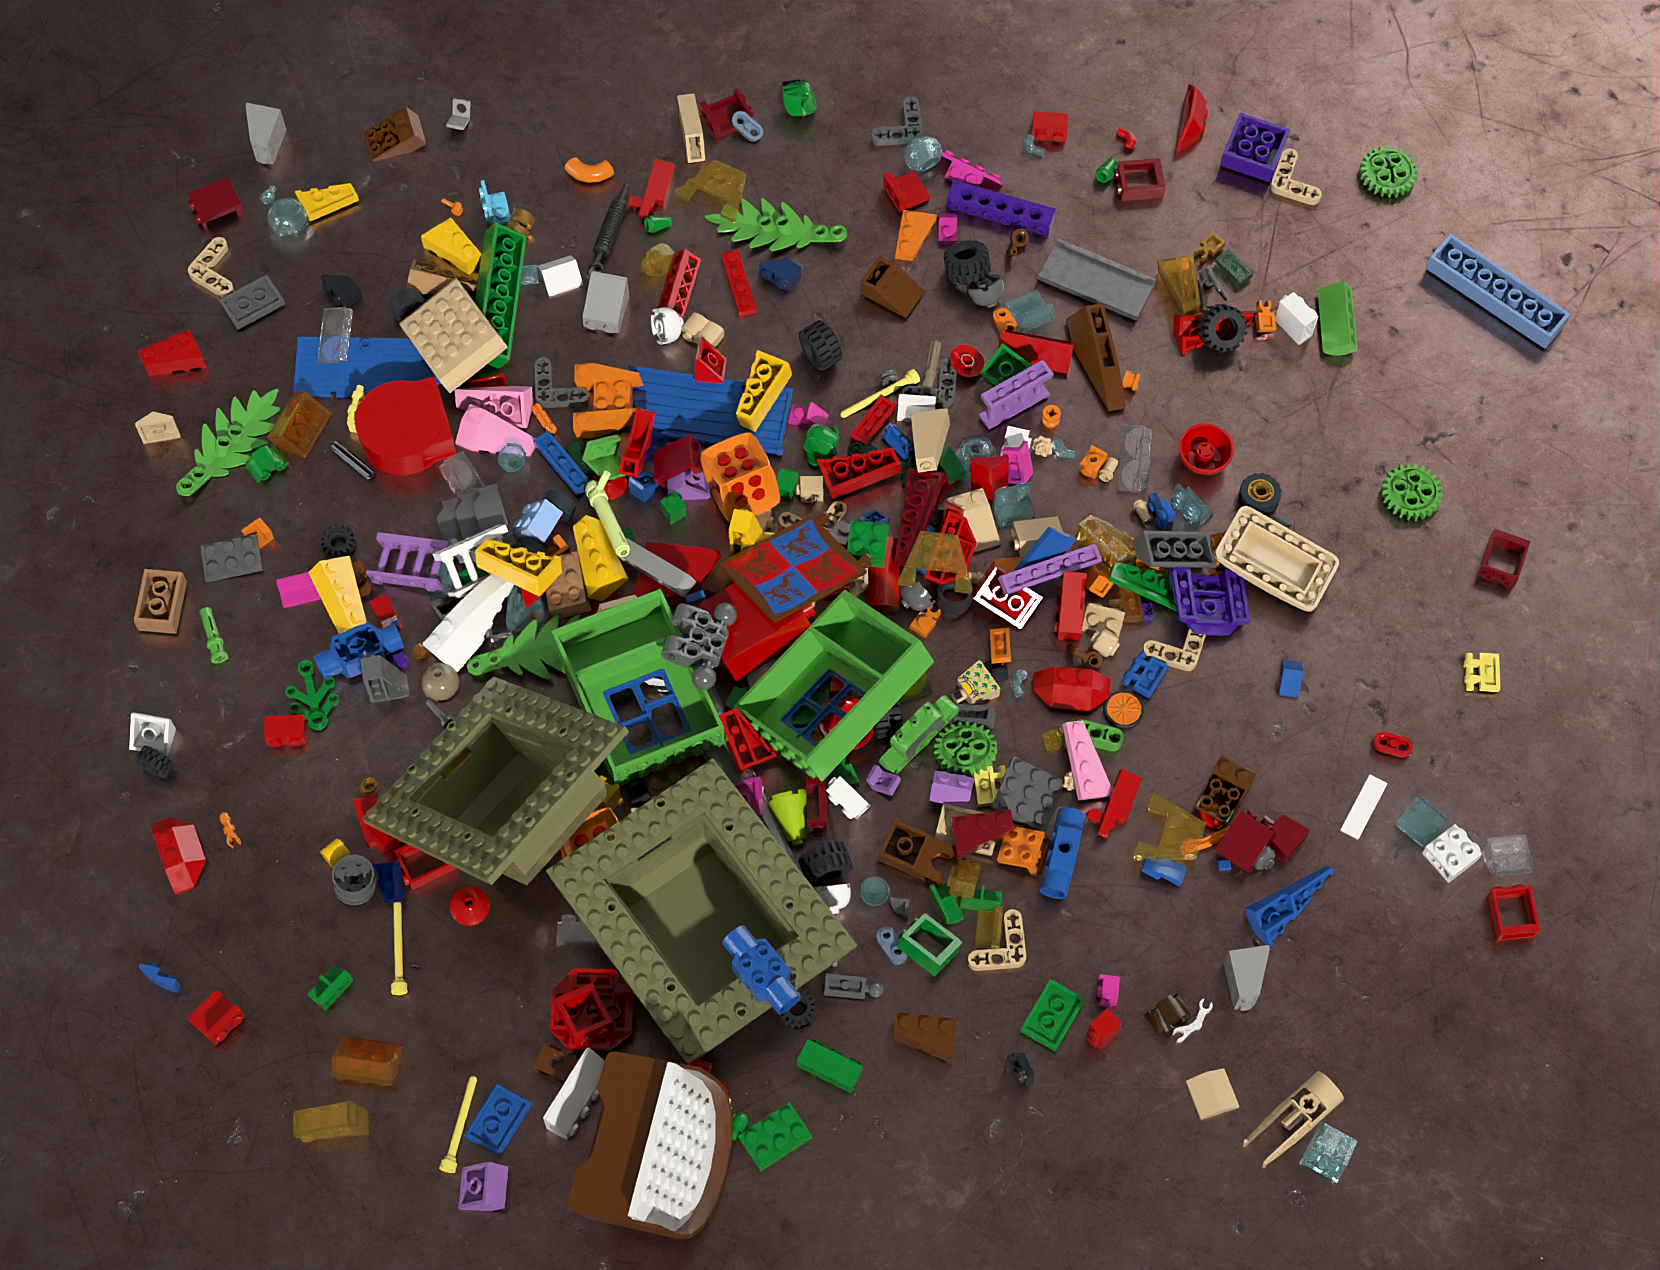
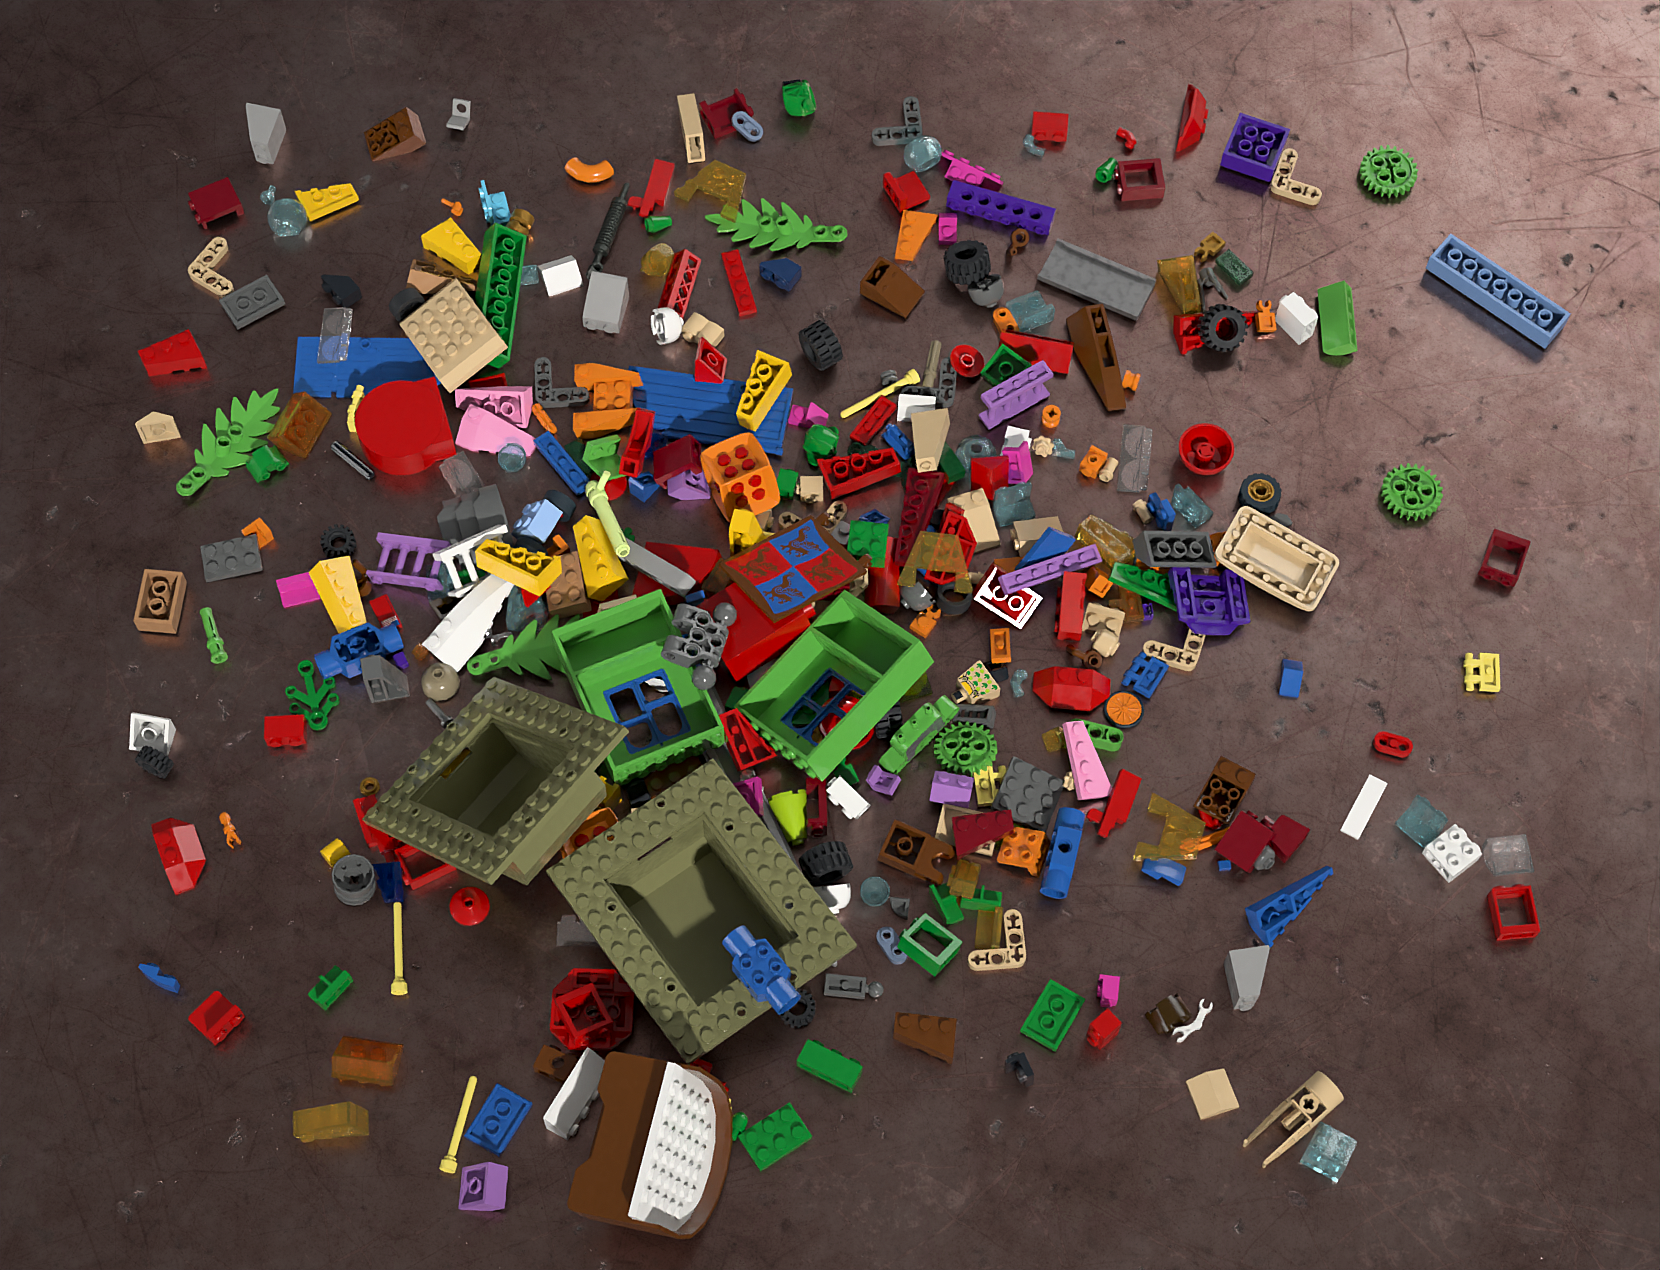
(673, 507): green brick -> none

